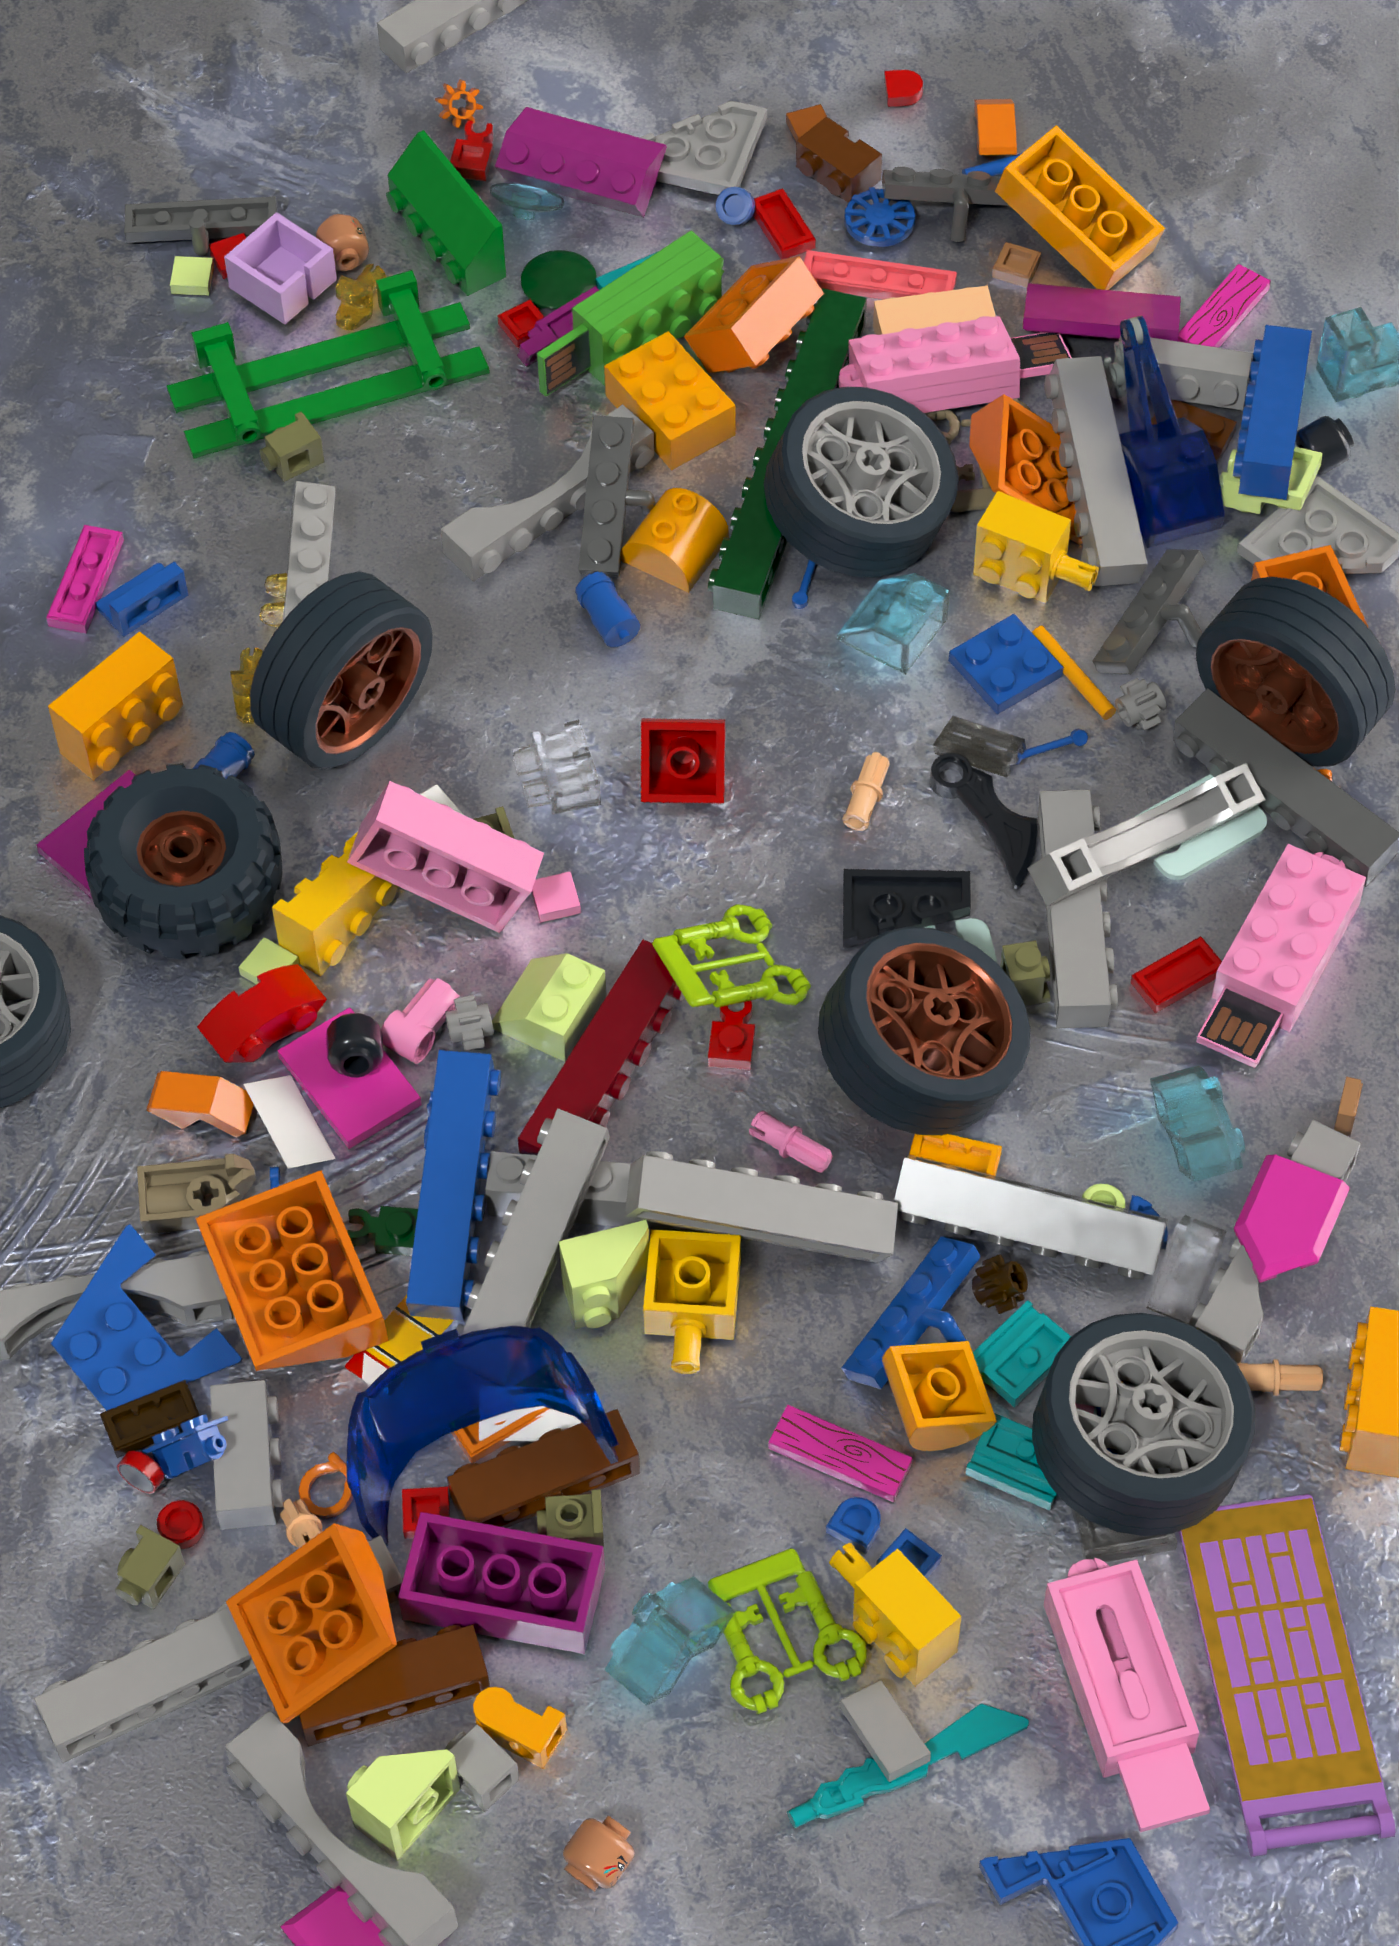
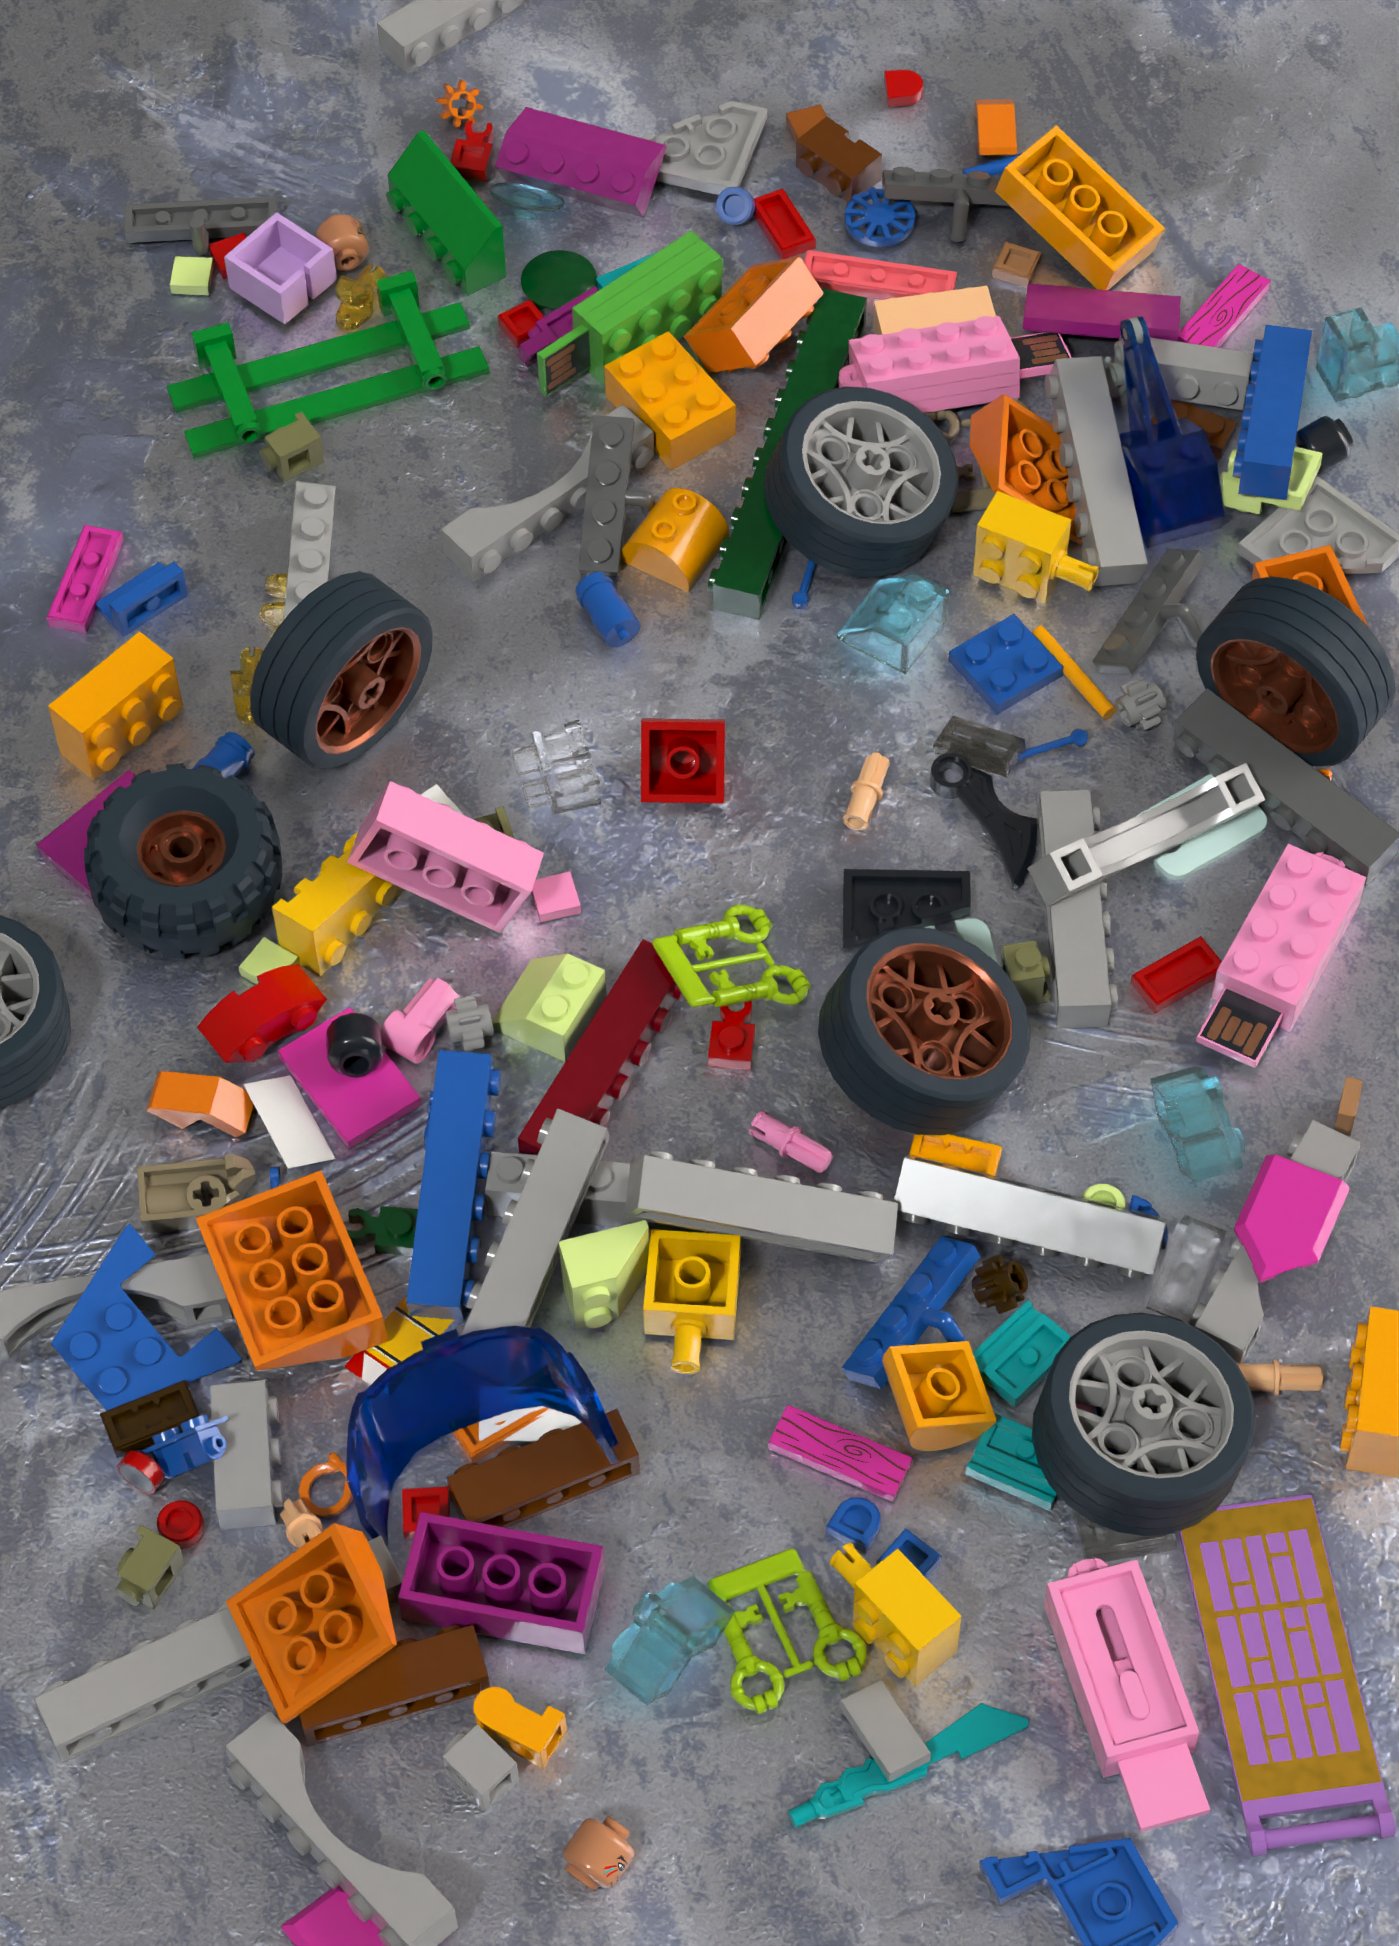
(401, 1797): yellowish green slope -> none
(583, 1508): olive brick -> none

